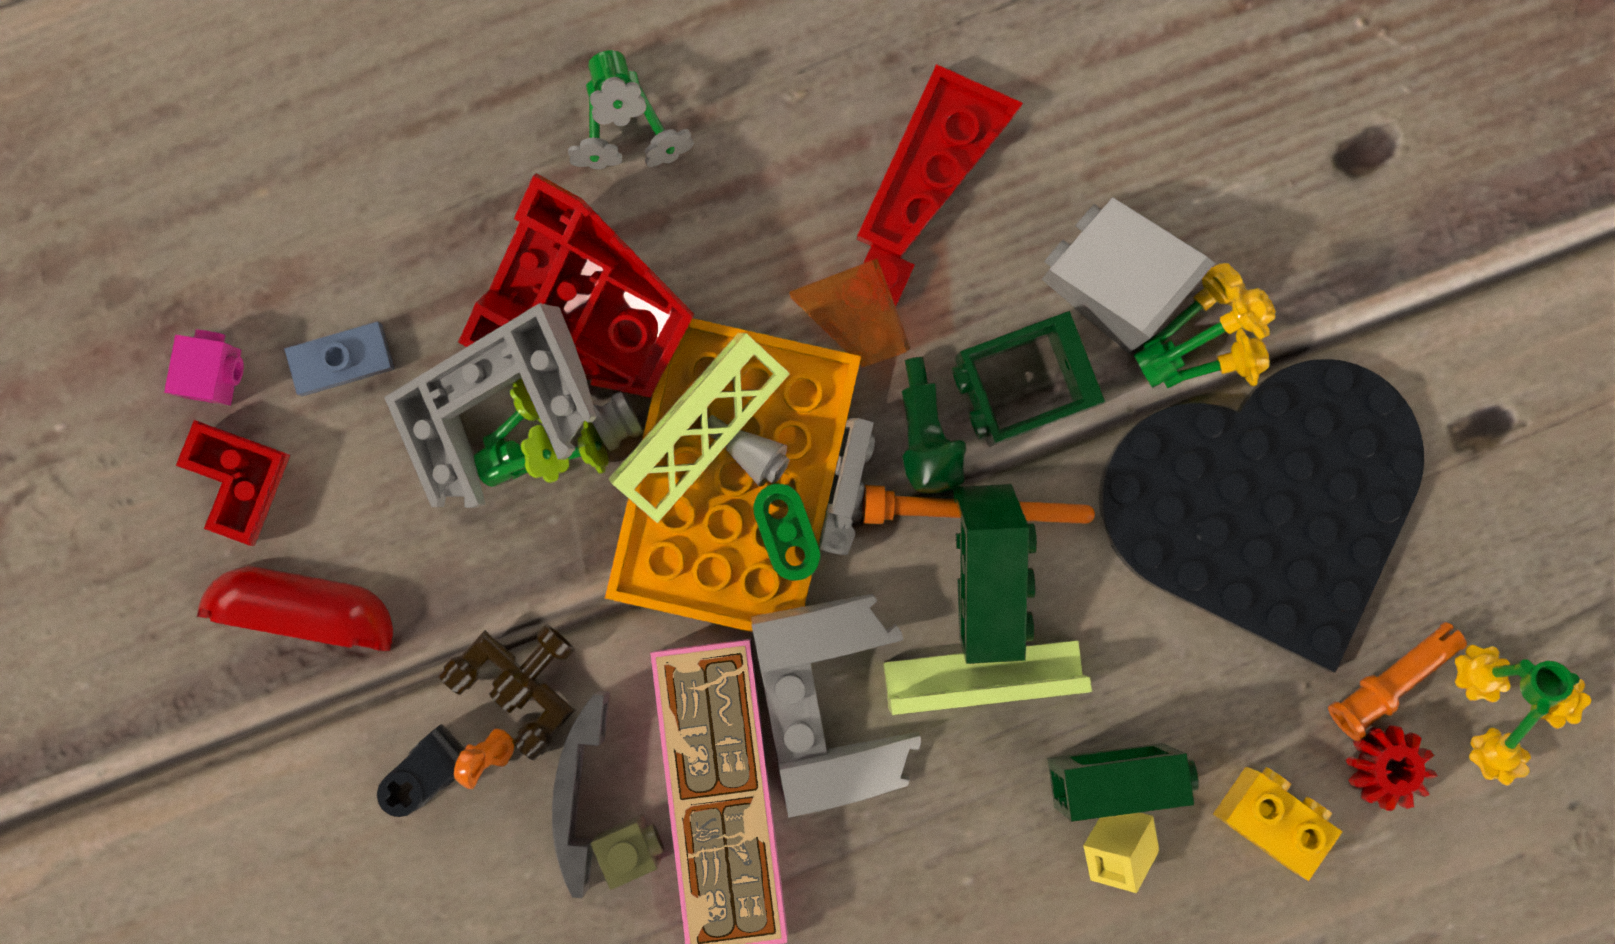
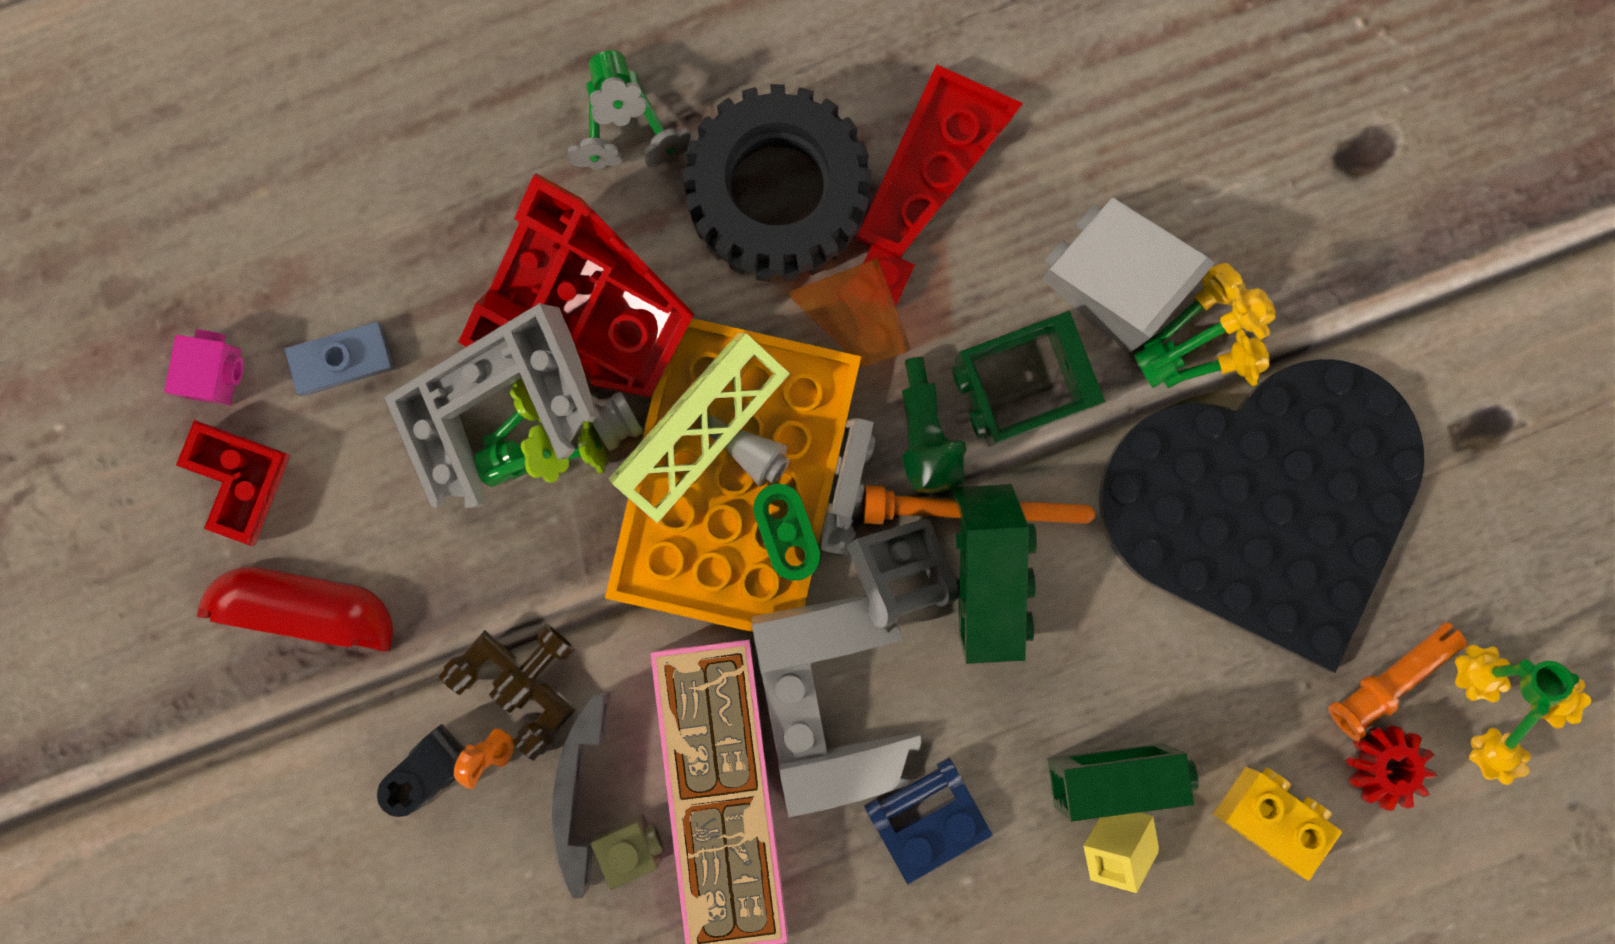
(777, 122): none -> black tyre
(898, 555): none -> dark grey plate
(936, 834): none -> dark blue plate
(951, 683): yellowish green fence -> none

